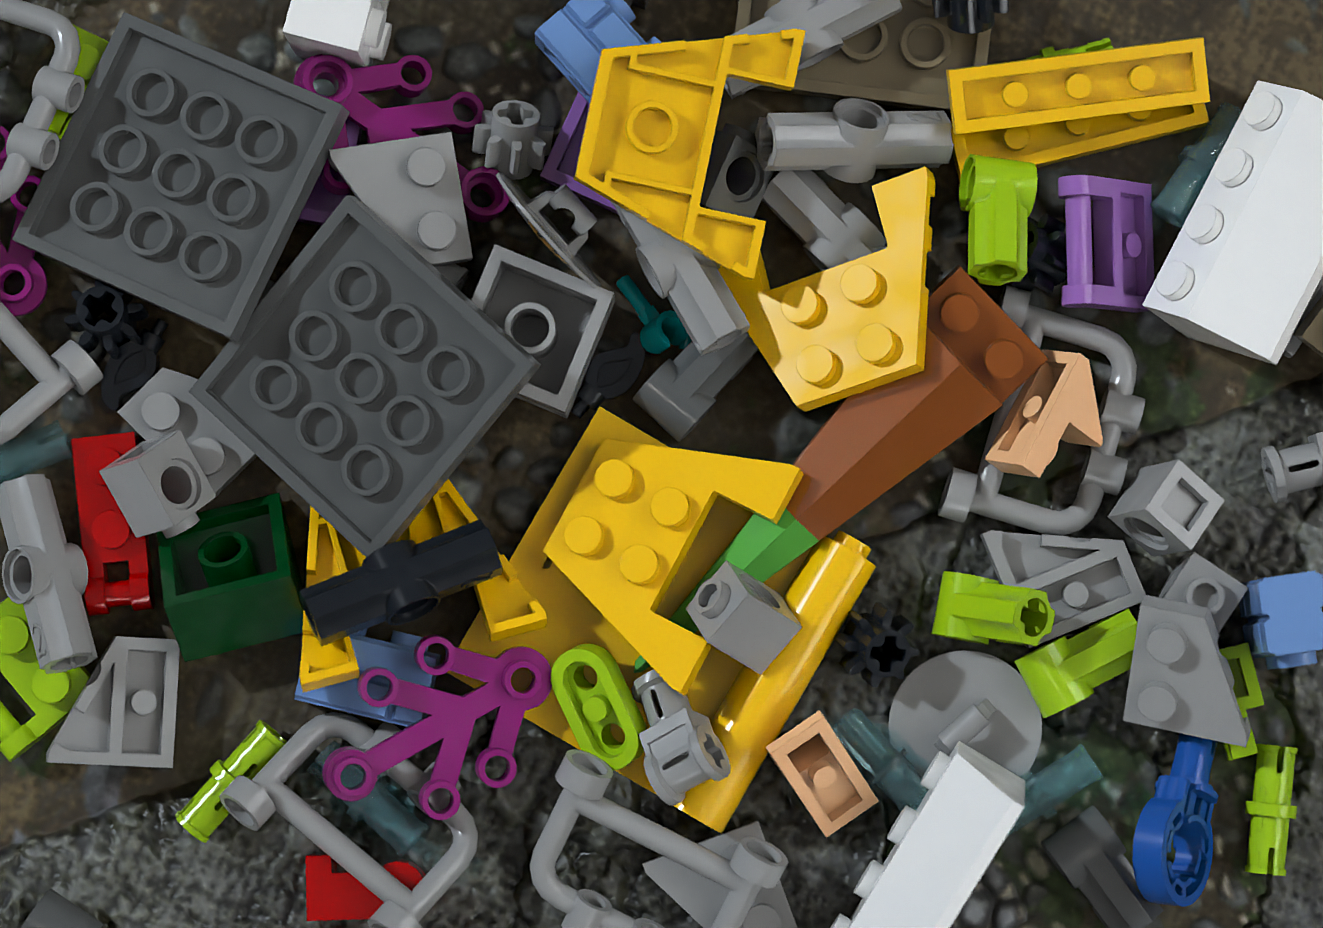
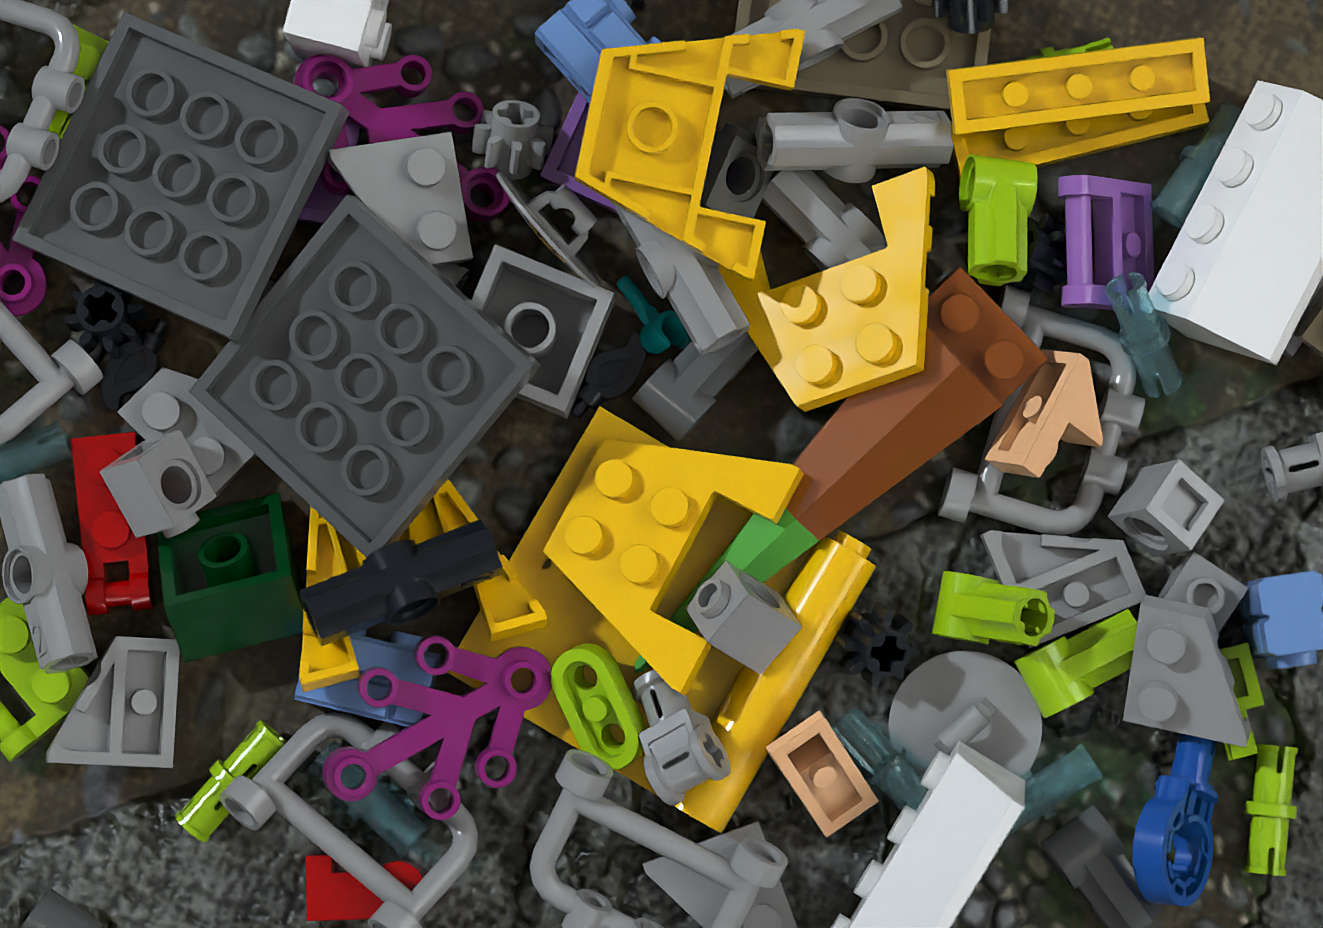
(1144, 334): none -> clear light blue pin

